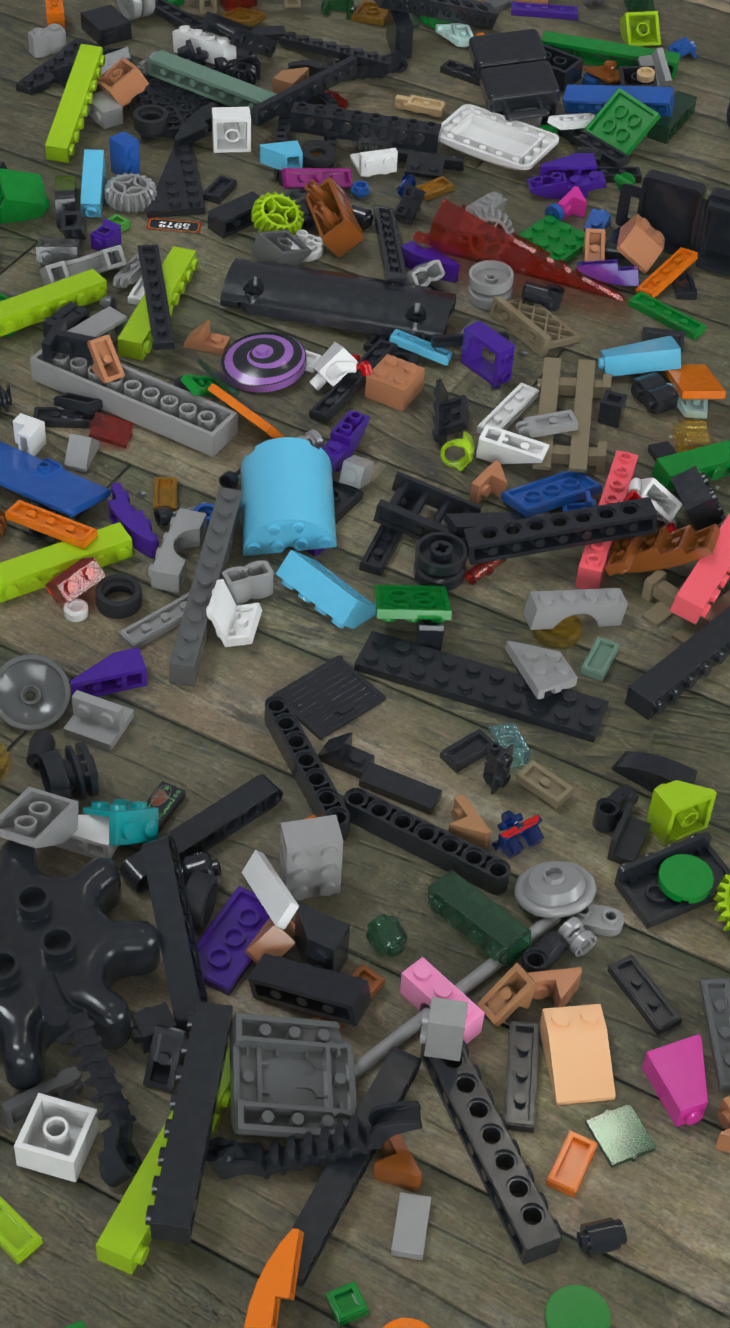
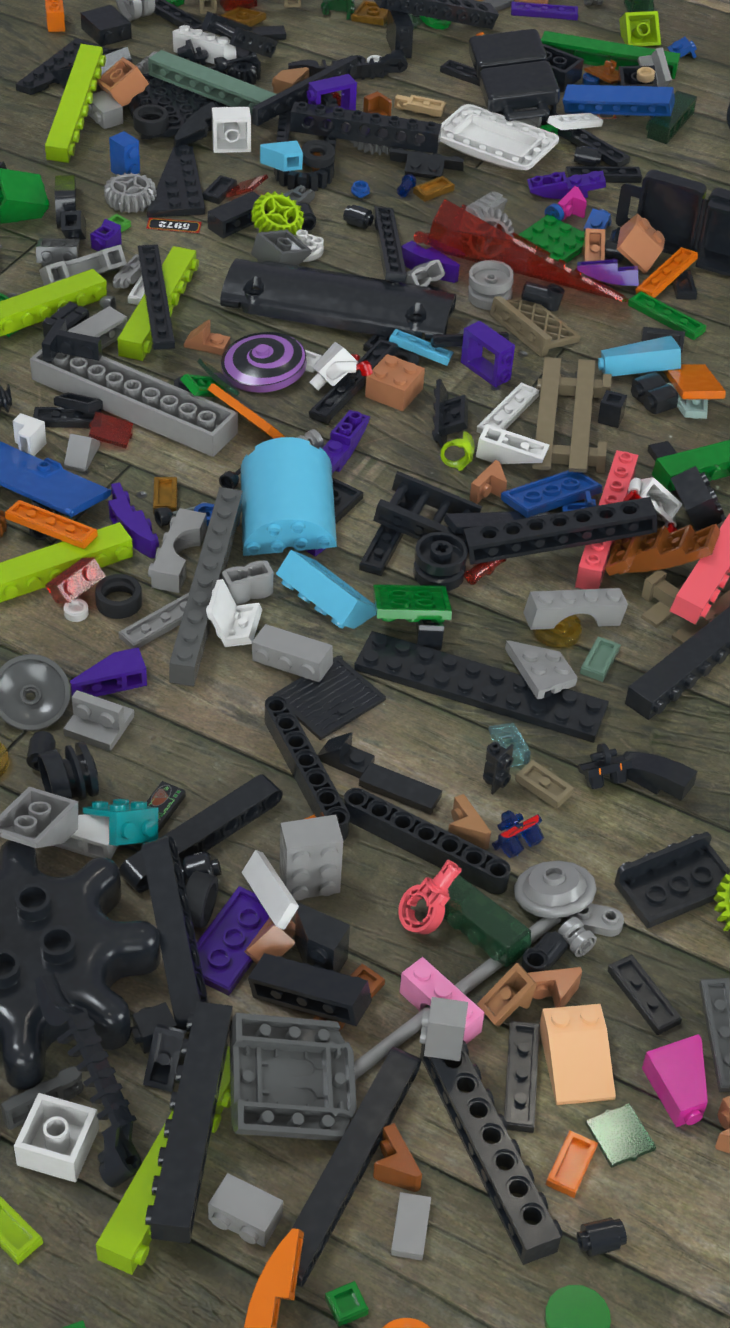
(47, 40): light grey brick -> none
(93, 183): medium azure slope -> none
(106, 361): nougat slope -> none
(245, 1210): none -> light grey brick
(246, 186): none -> clear red piece
(292, 653): none -> light grey brick
(298, 177): magenta tile -> none
(333, 50): black plate -> none
(333, 216): dark orange piece -> none
(344, 83): none -> dark purple window
(356, 471): light grey brick -> none
(375, 162): white bracket -> none
(377, 103): none -> dark orange panel
(386, 936): clear green head -> none
(386, 1120): black piece -> none
(409, 204): black hips -> none
(436, 896): none -> coral pin
(456, 33): light aqua wing -> none
(466, 750): black tile -> none
(547, 424): light grey hinge -> none
(572, 165): dark purple slope -> none
(603, 763): none -> black hips
(611, 808): black piece -> none
(623, 121): green plate -> none
(624, 178): green plate -> none
(628, 838): black panel -> none
(679, 810): lime slope -> none
(685, 878): green tile -> none
(690, 434): clear yellow brick -> none

